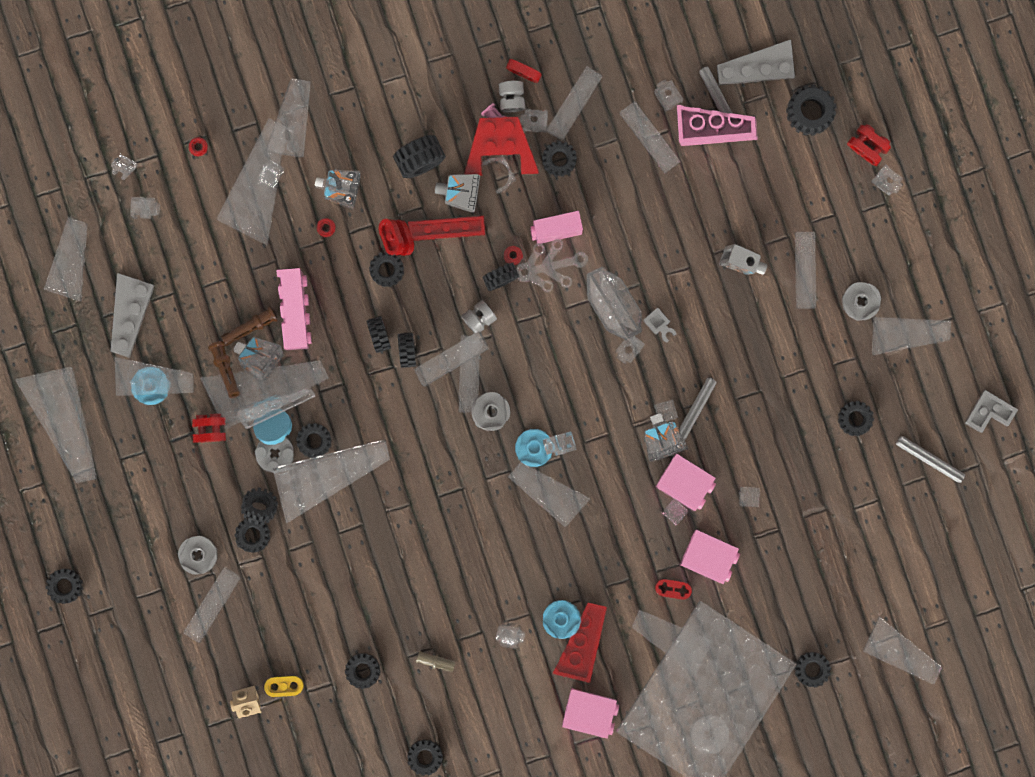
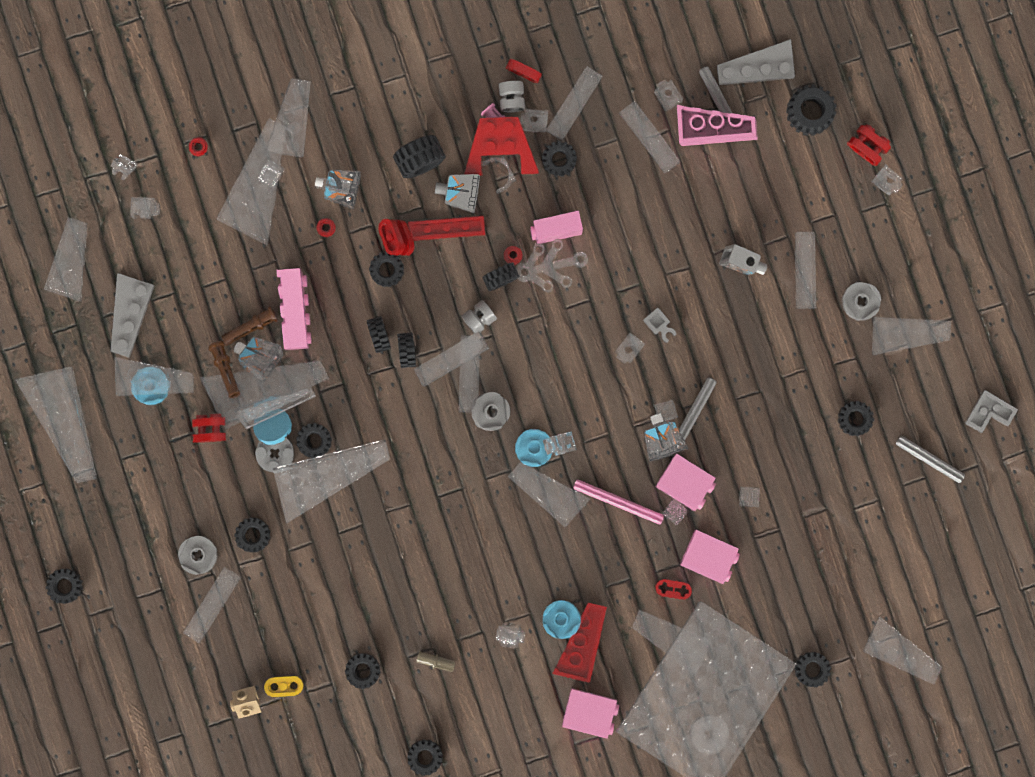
(260, 497): black tyre -> none
(613, 304): clear wedge -> none
(618, 502): none -> bright pink axle

